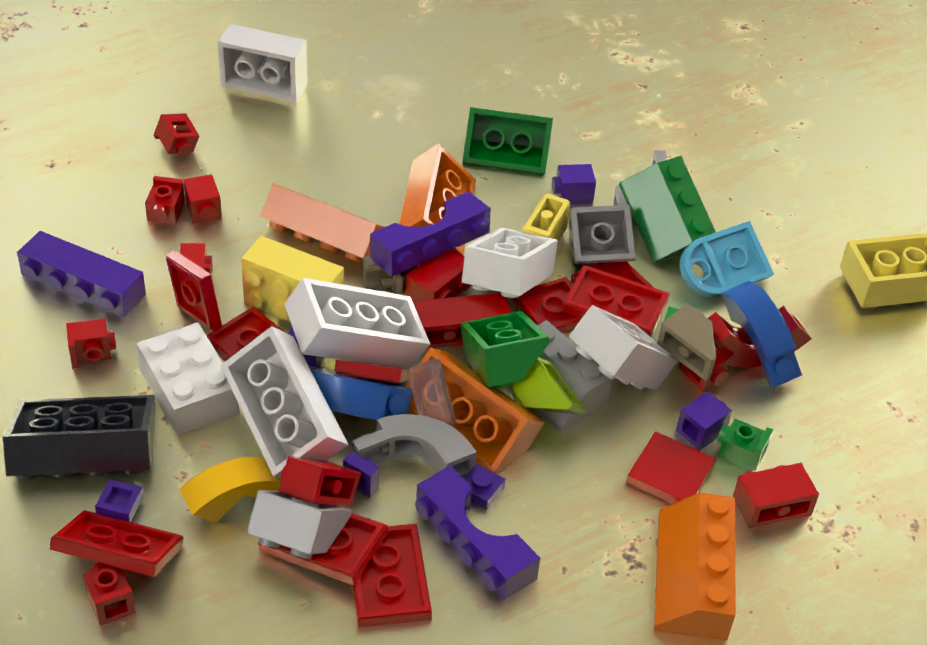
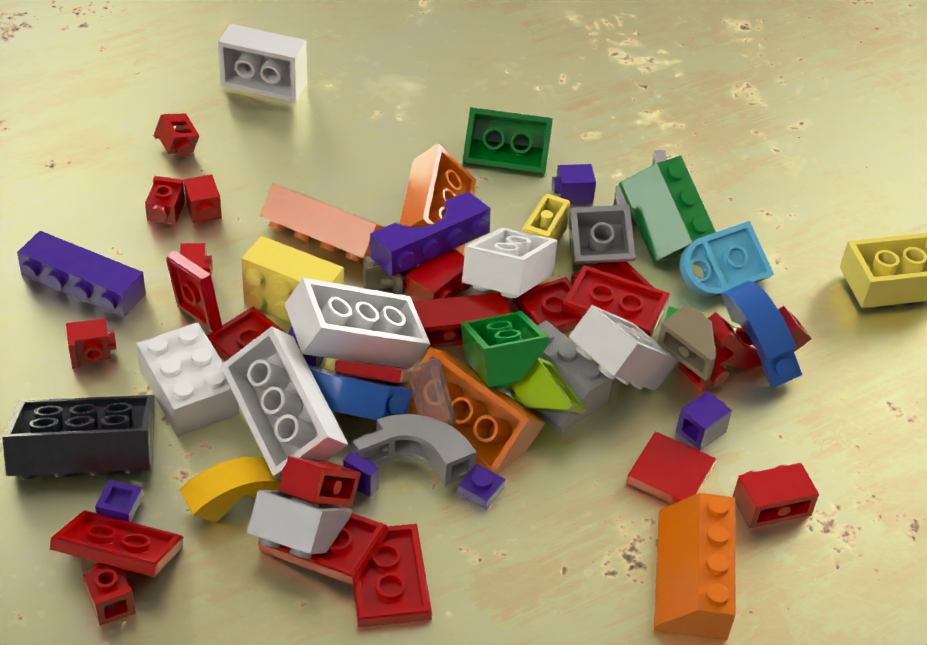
(501, 561): dark purple arch -> none
(743, 444): green brick -> none

